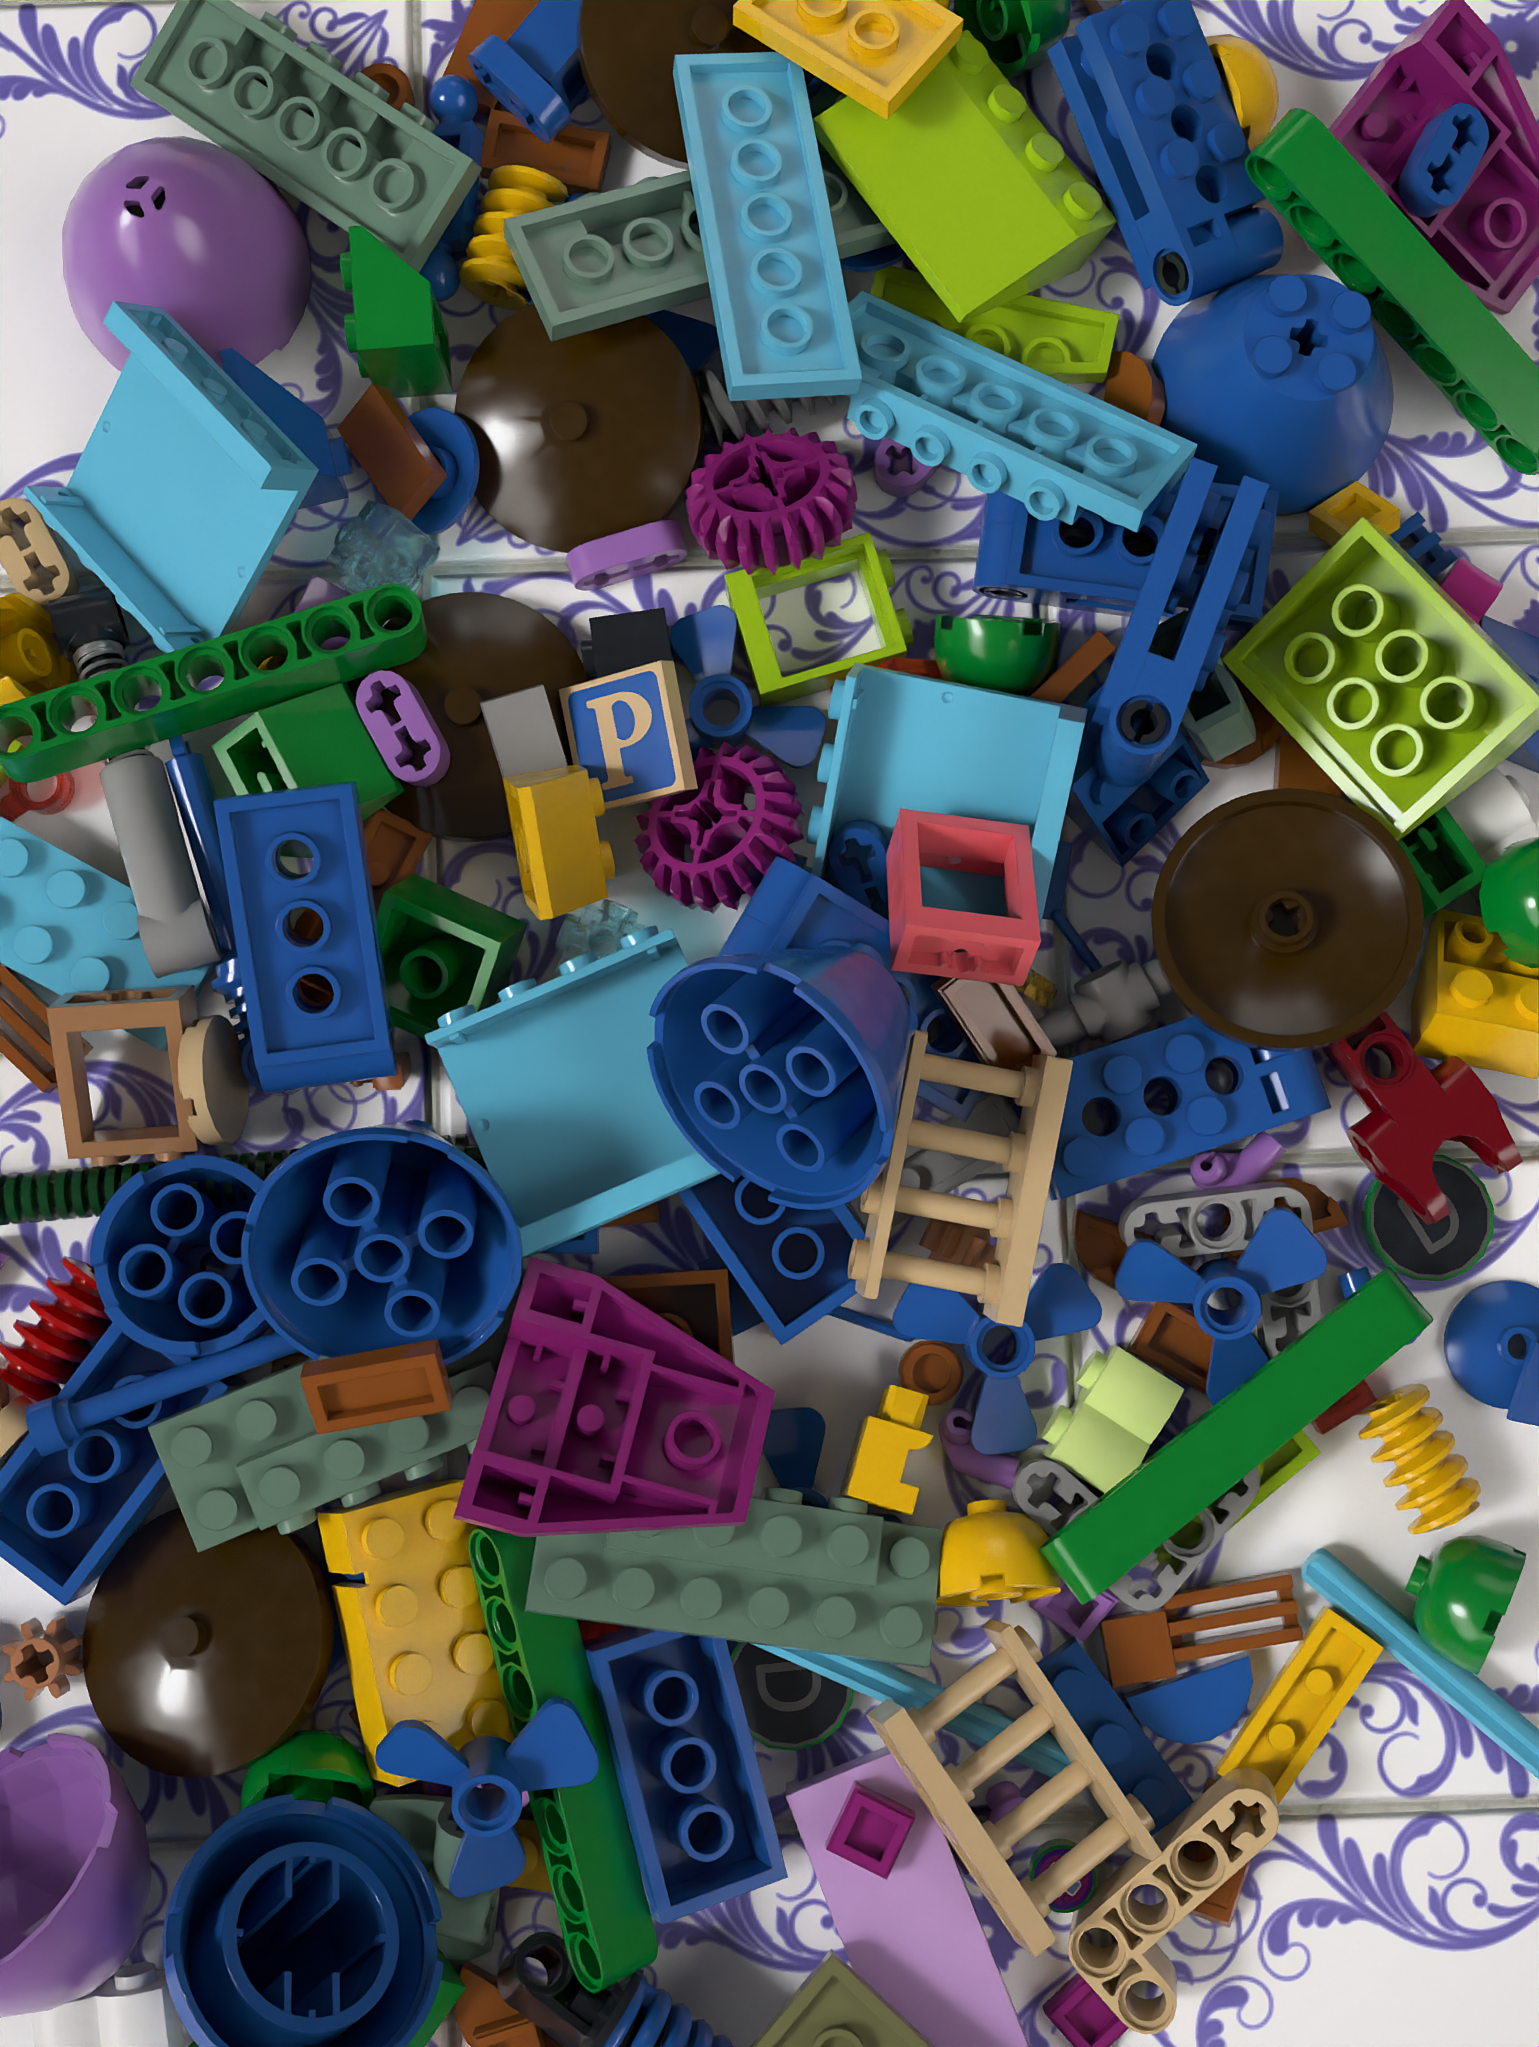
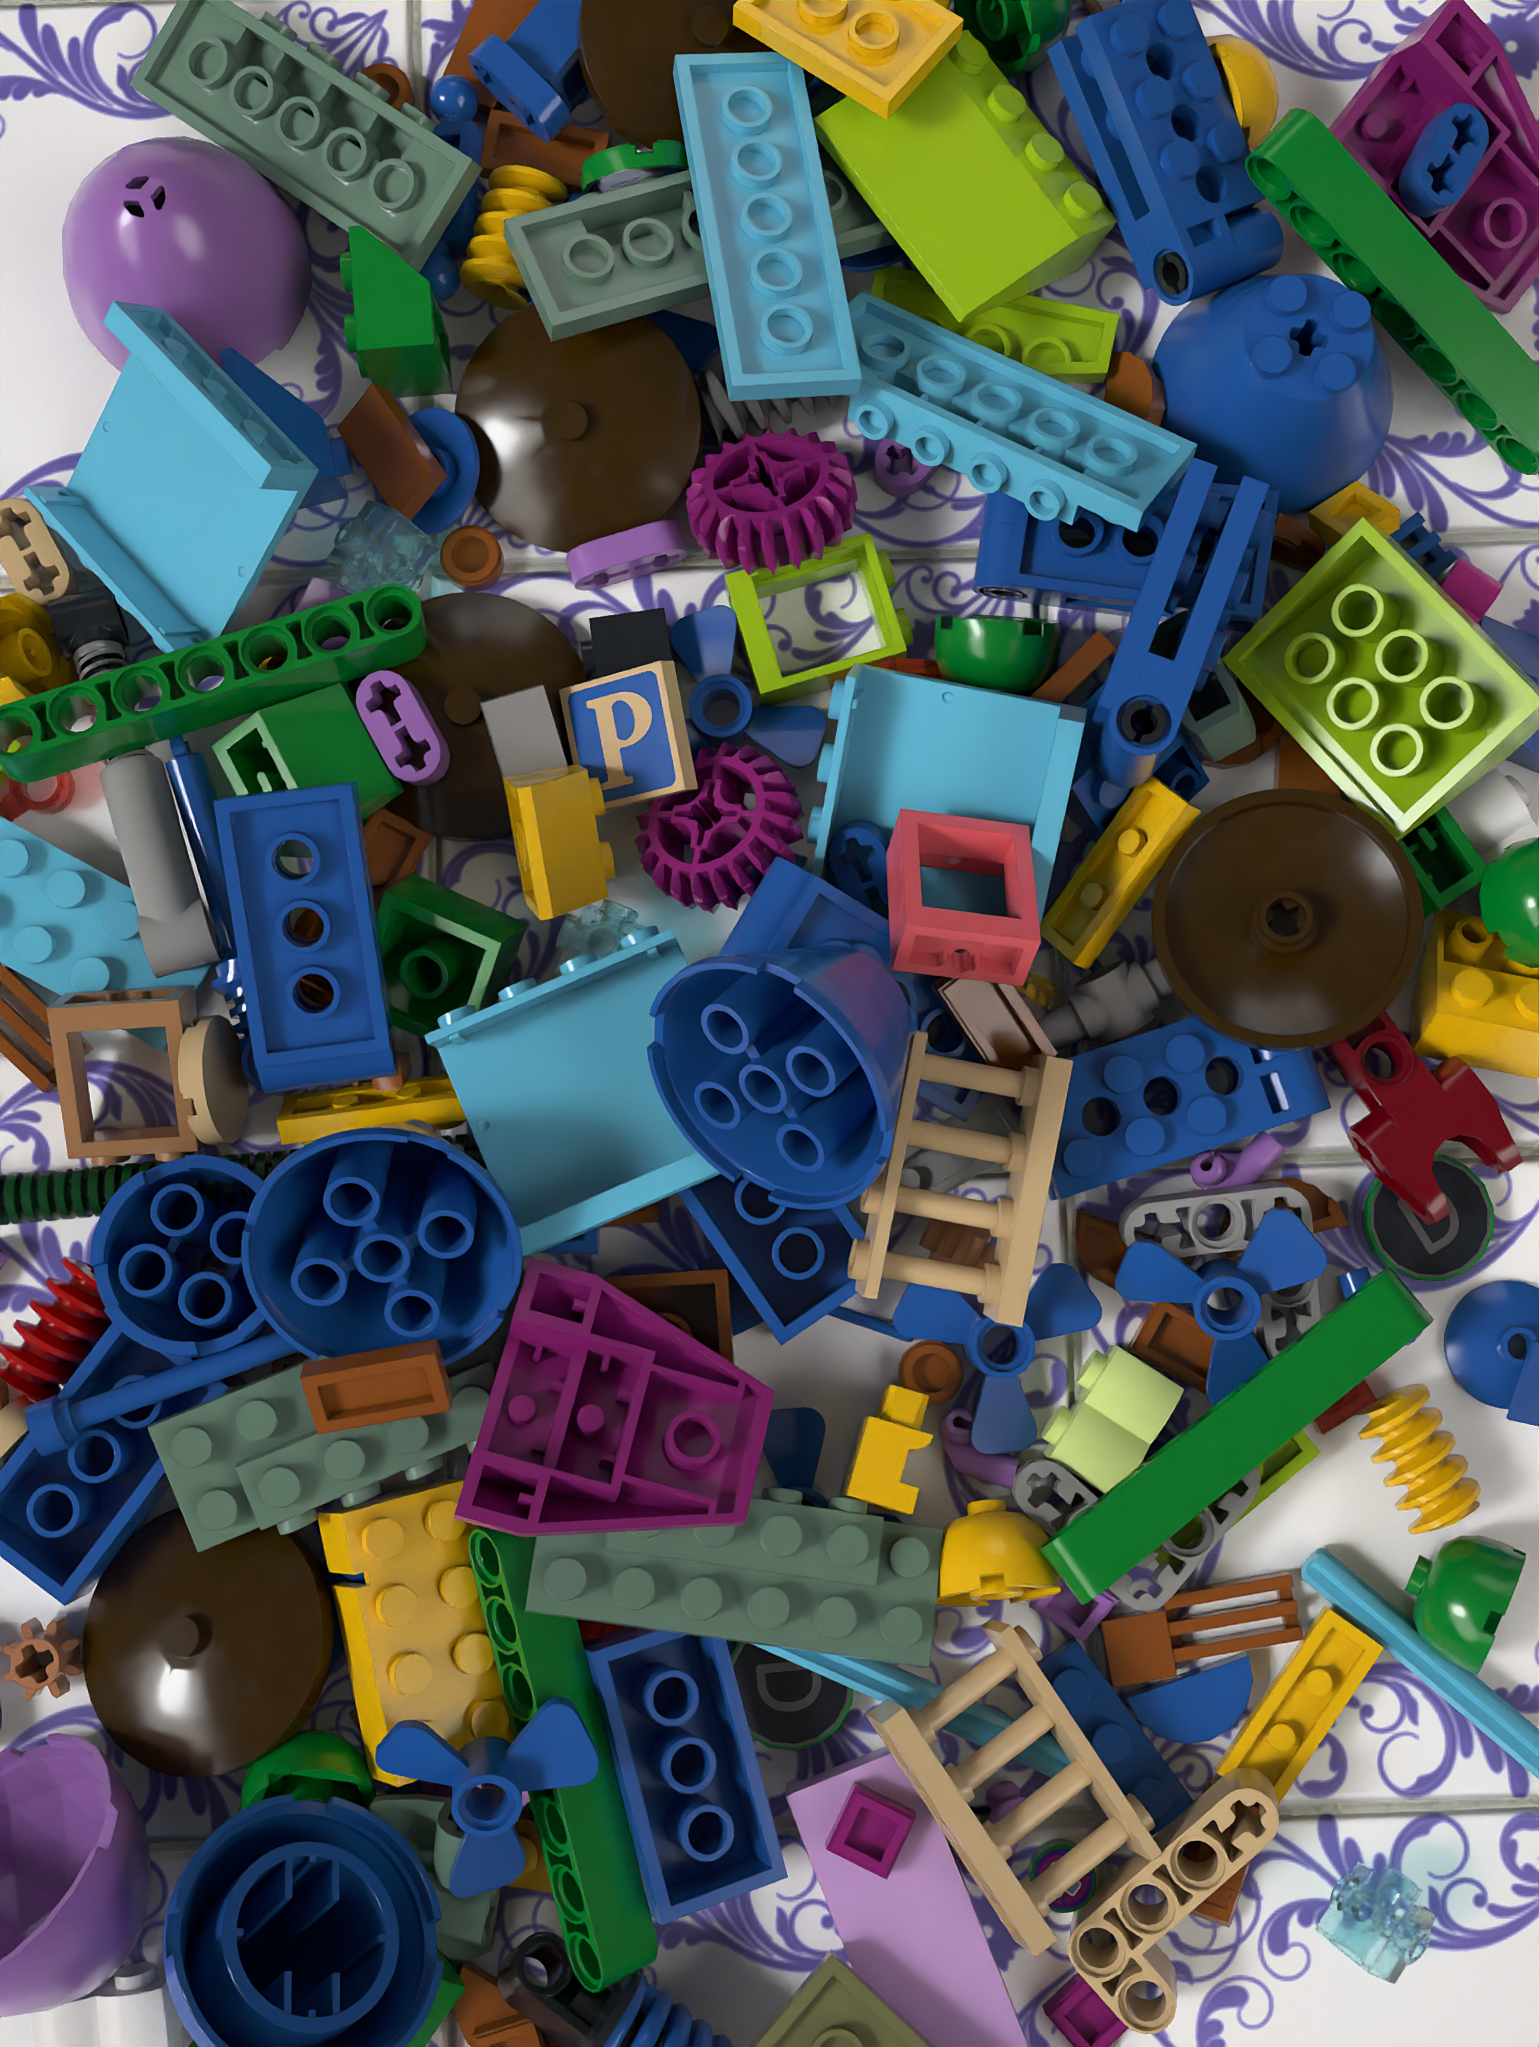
(327, 1112): none -> yellow plate
(472, 558): none -> dark orange tile
(625, 166): none -> green tile
(1117, 871): none -> yellow plate
(1295, 544): none -> dark orange tile
(1378, 1920): none -> clear light blue brick

